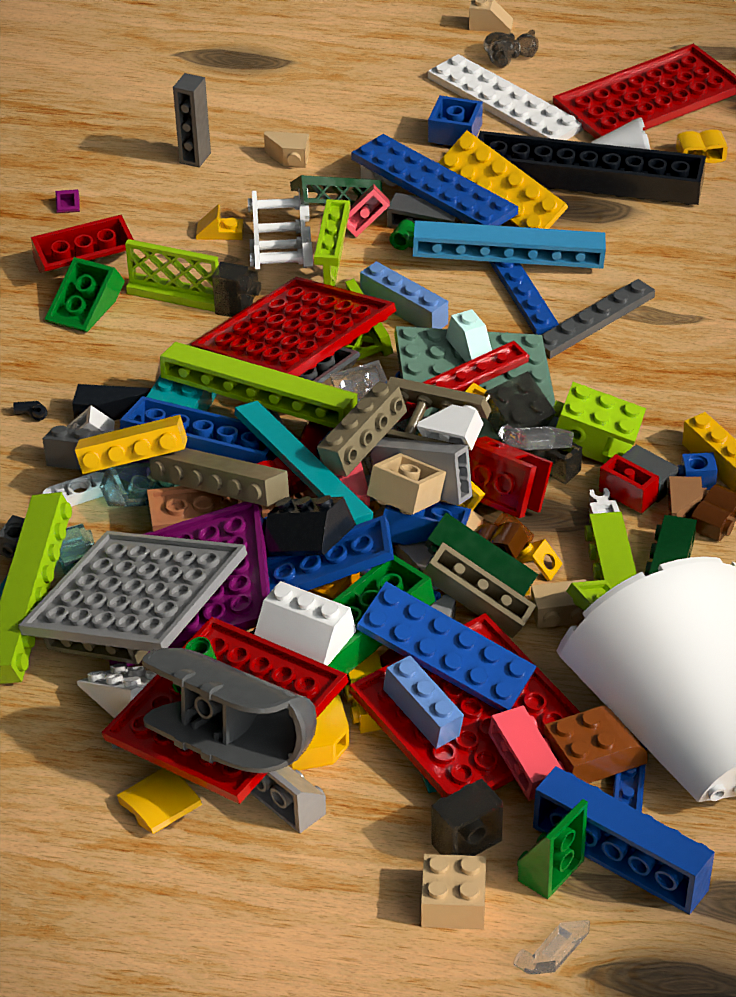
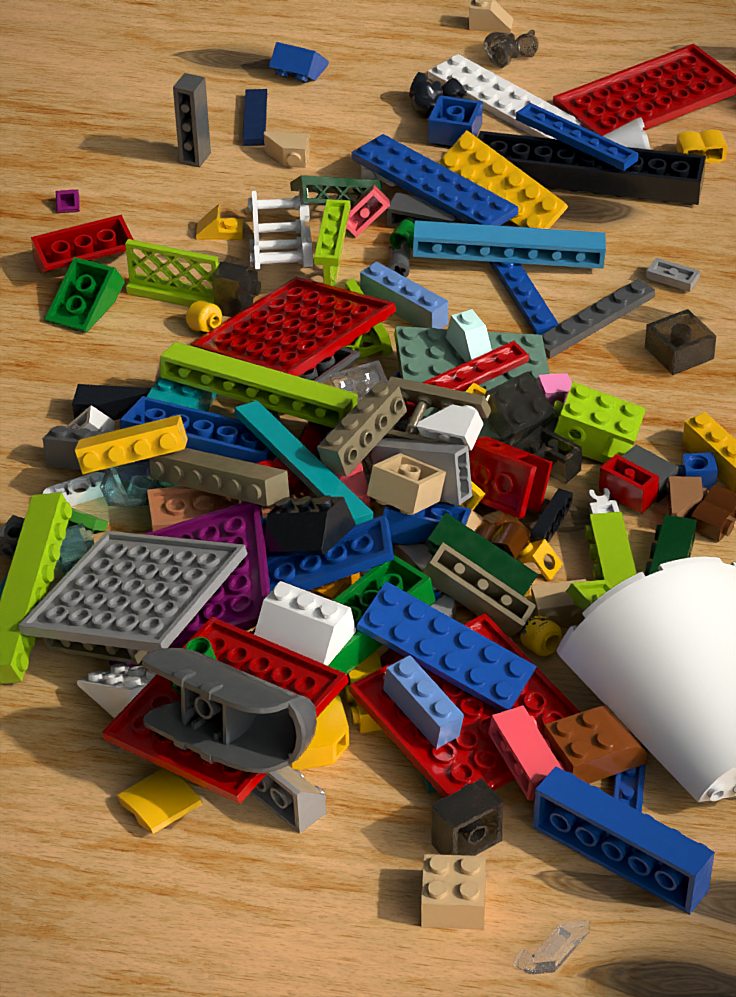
(32, 408): black arm -> none
(89, 521): none -> bright green plate
(203, 316): none -> yellow head
(255, 117): none -> dark blue tile
(297, 62): none -> blue slope
(400, 259): none -> dark grey hinge
(426, 94): none -> black animal
(536, 437): clear piece -> none
(541, 635): none -> yellow head
(552, 516): none -> black beam
(554, 386): none -> bright pink brick
(555, 853): green slope -> none
(577, 136): none -> blue plate
(673, 274): none -> light grey plate
(680, 341): none -> clear smoke brick

